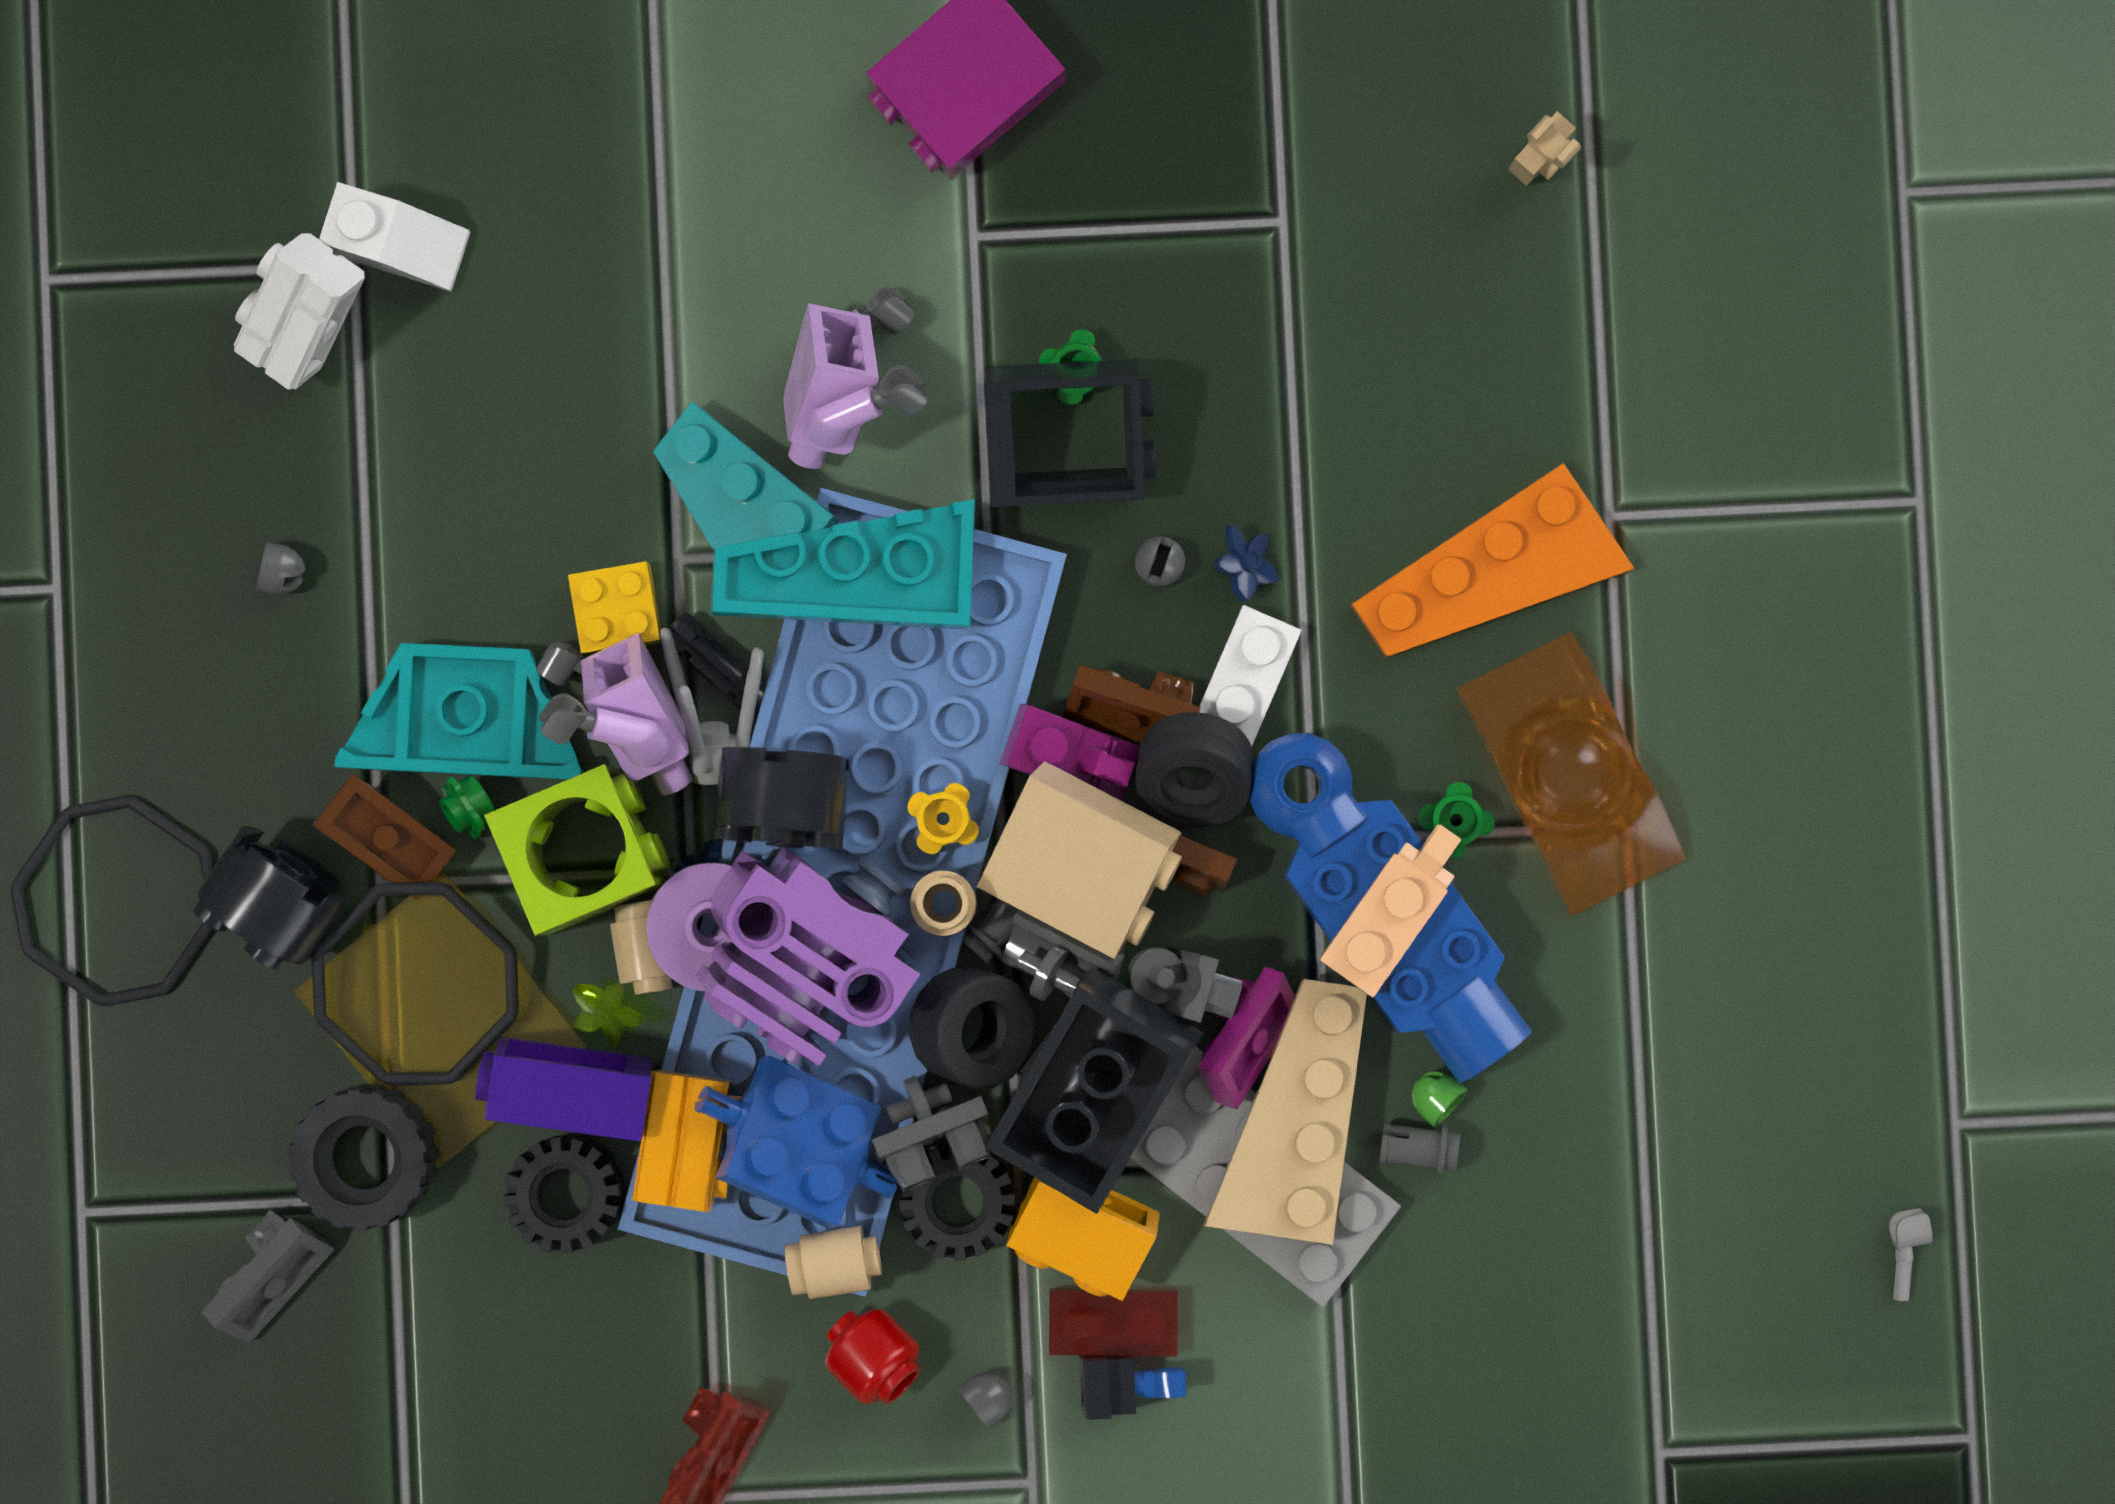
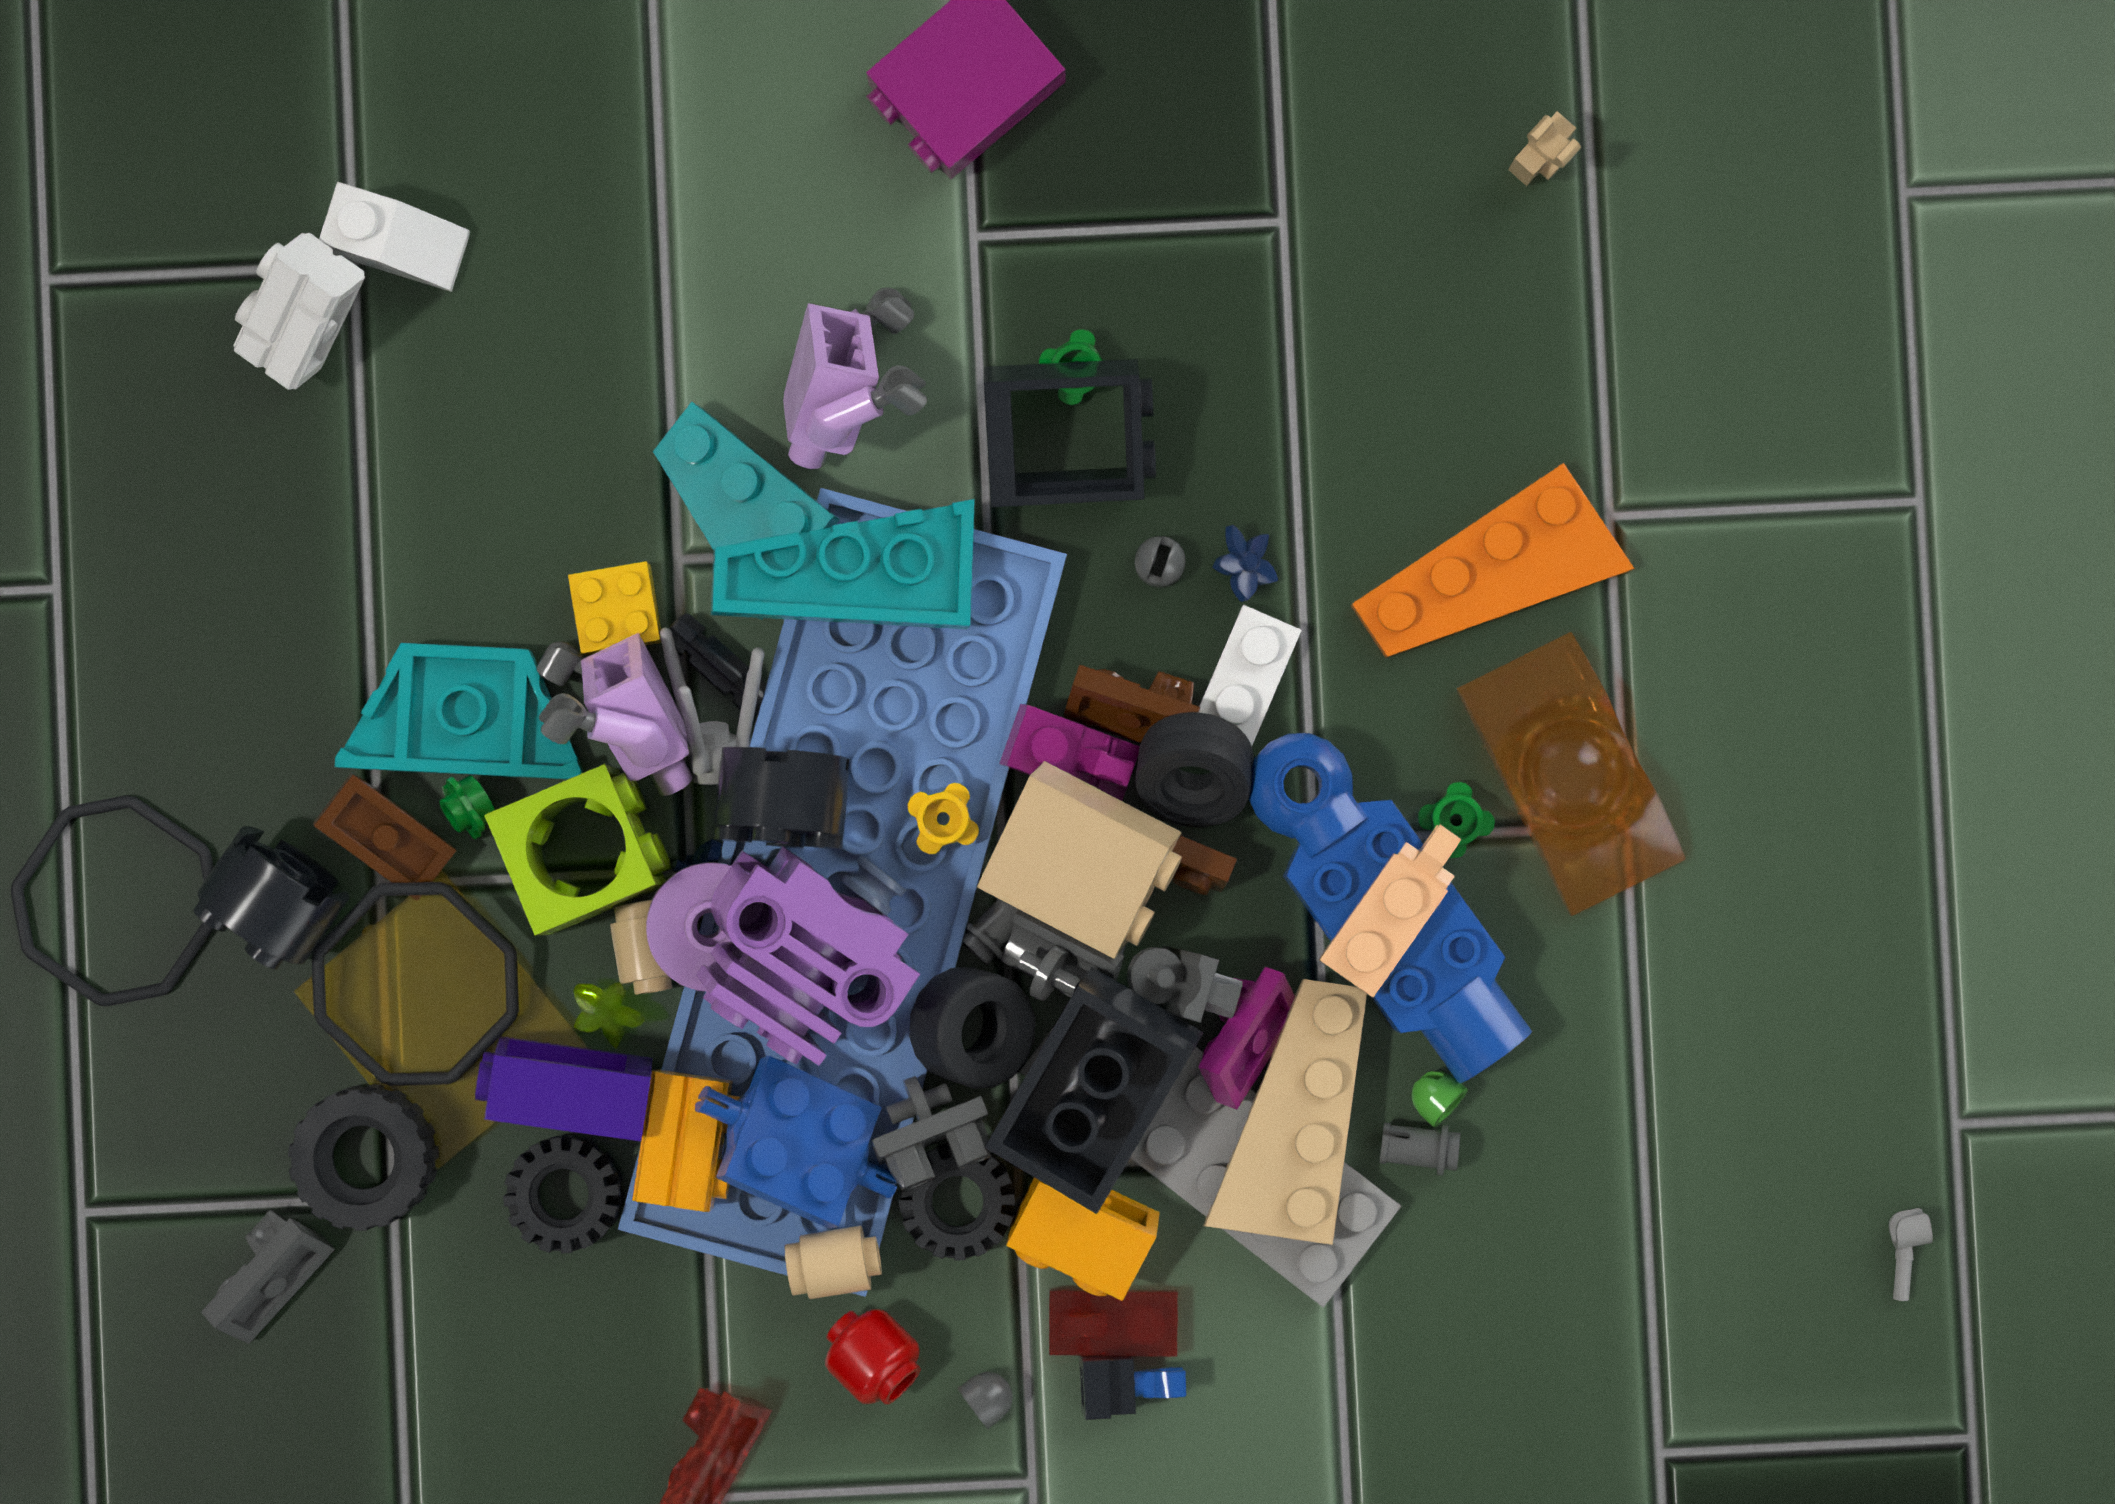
(280, 570): dark grey hinge -> none
(923, 897): tan brick -> none

